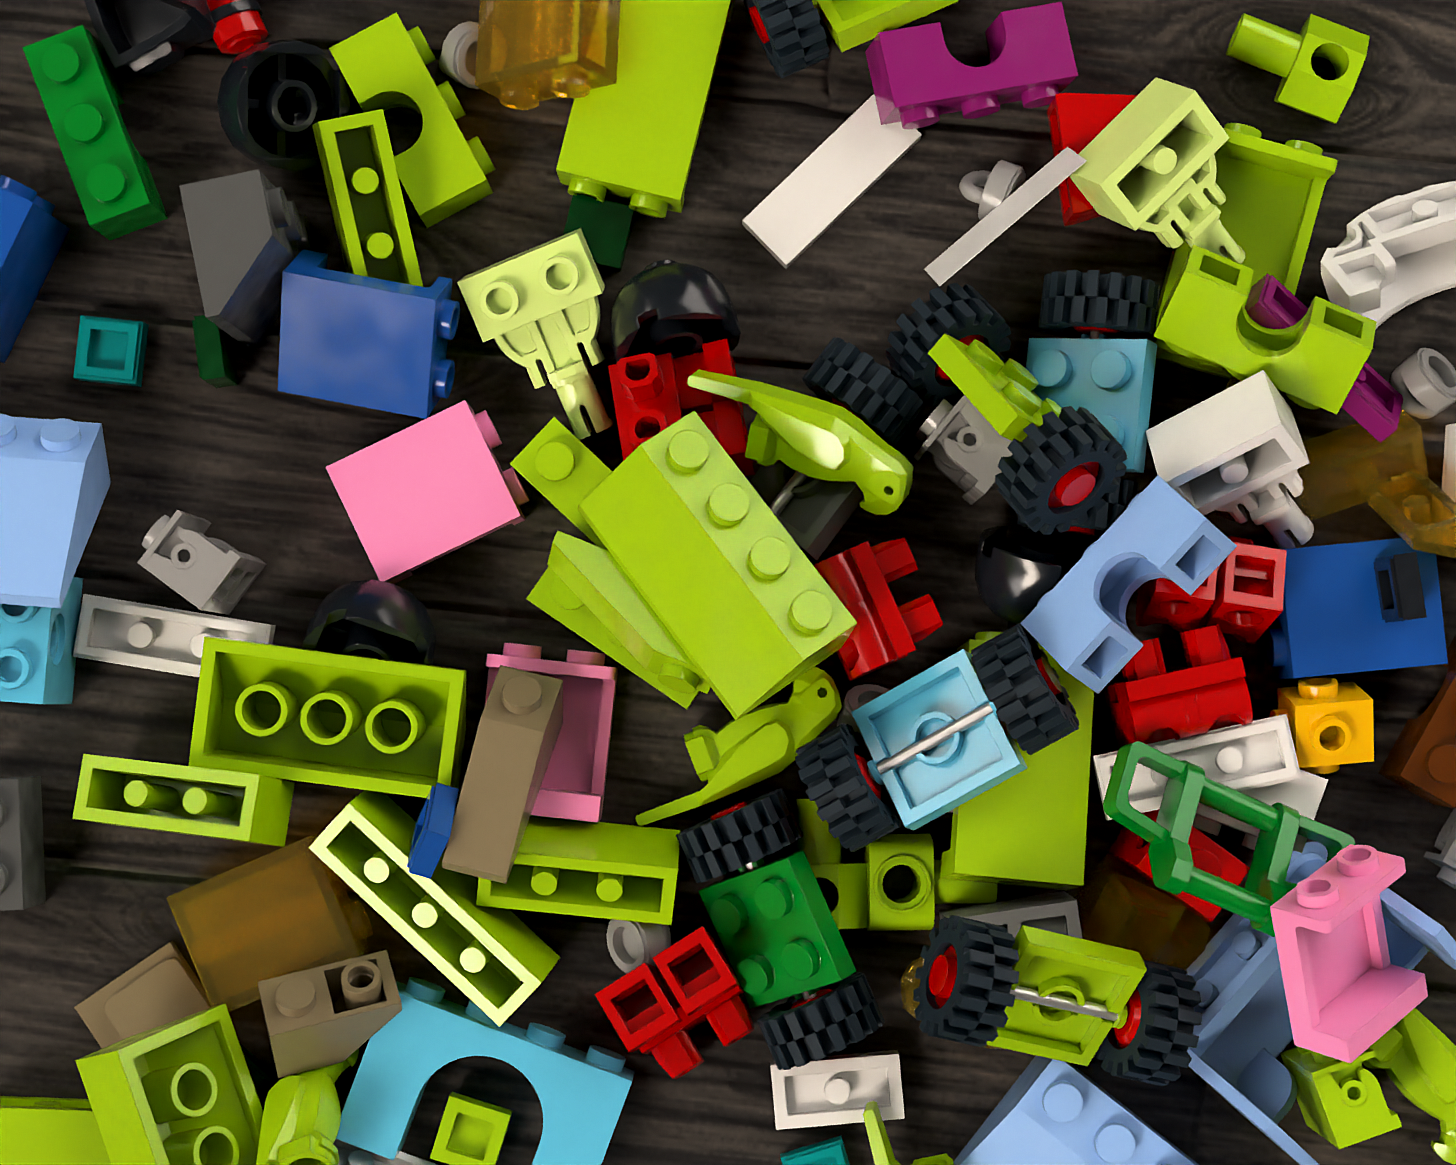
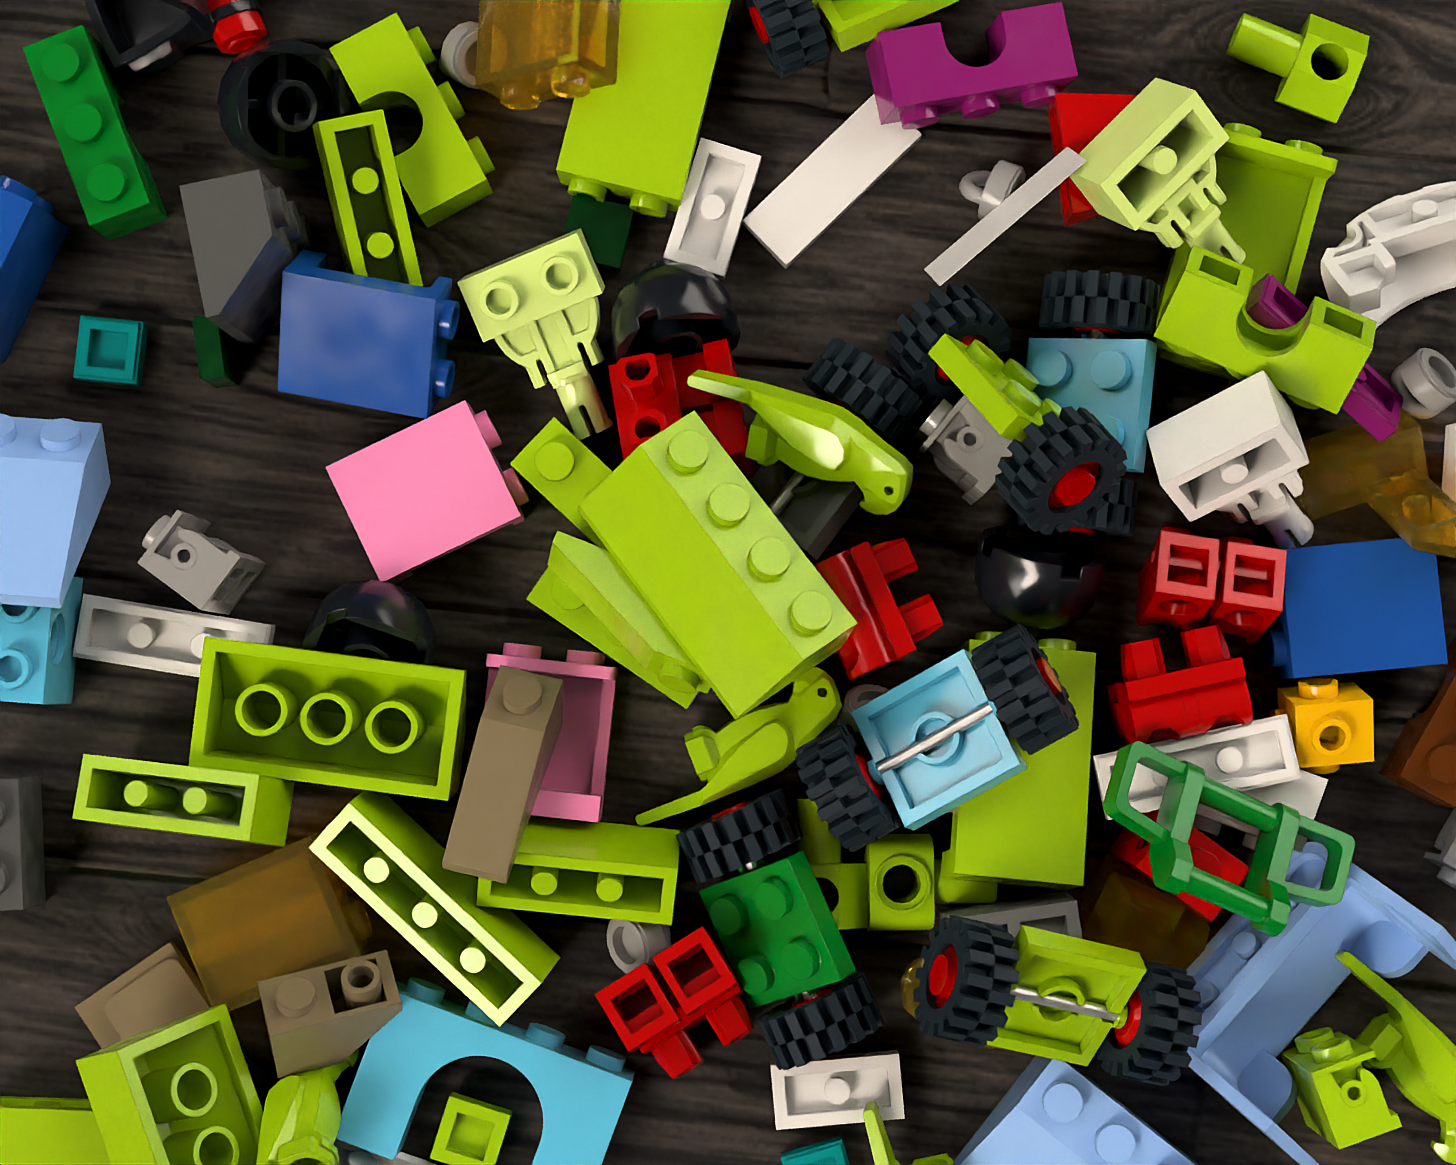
(432, 830): blue tile -> none
(713, 207): none -> white plate
(1085, 612): light blue arch -> none
(1338, 958): bright pink panel -> none
(1399, 587): black tile -> none

